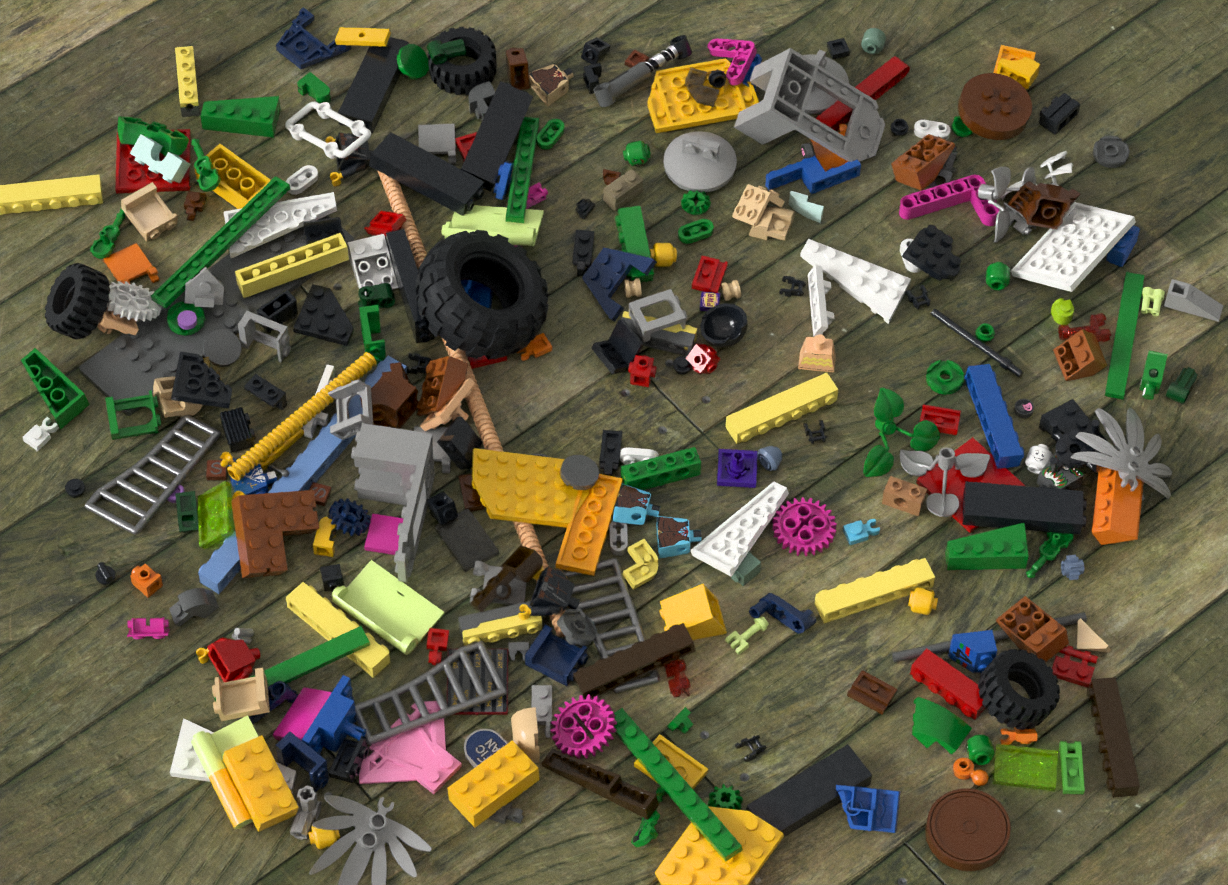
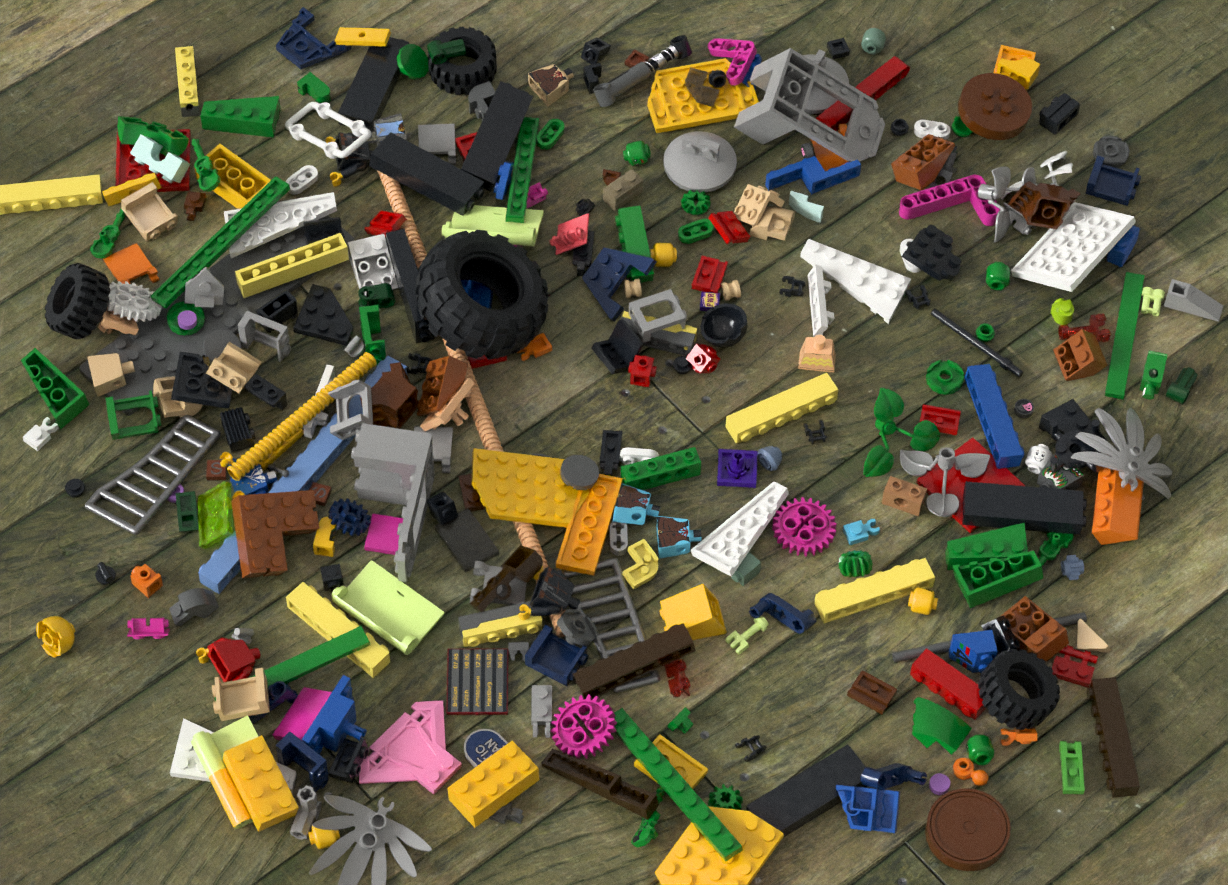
(56, 634): none -> yellow cylinder
(108, 372): none -> tan torso
(116, 193): none -> yellow tile
(234, 367): none -> tan panel
(355, 347): none -> light grey plate
(384, 126): none -> torso
(437, 641): red plate -> none
(445, 711): flat silver bar -> none
(459, 443): black bracket -> none
(517, 61): reddish brown torso -> none
(526, 732): tan brick -> none
(571, 234): none -> coral hinge
(729, 227): none -> red plate
(855, 563): none -> green gear
(891, 776): none -> dark blue beam
(939, 784): none -> medium lavender tile
(997, 577): none -> green wedge
(1002, 634): none -> black bracket
(1025, 767): clear neon green plate -> none
(1112, 183): none -> dark blue panel

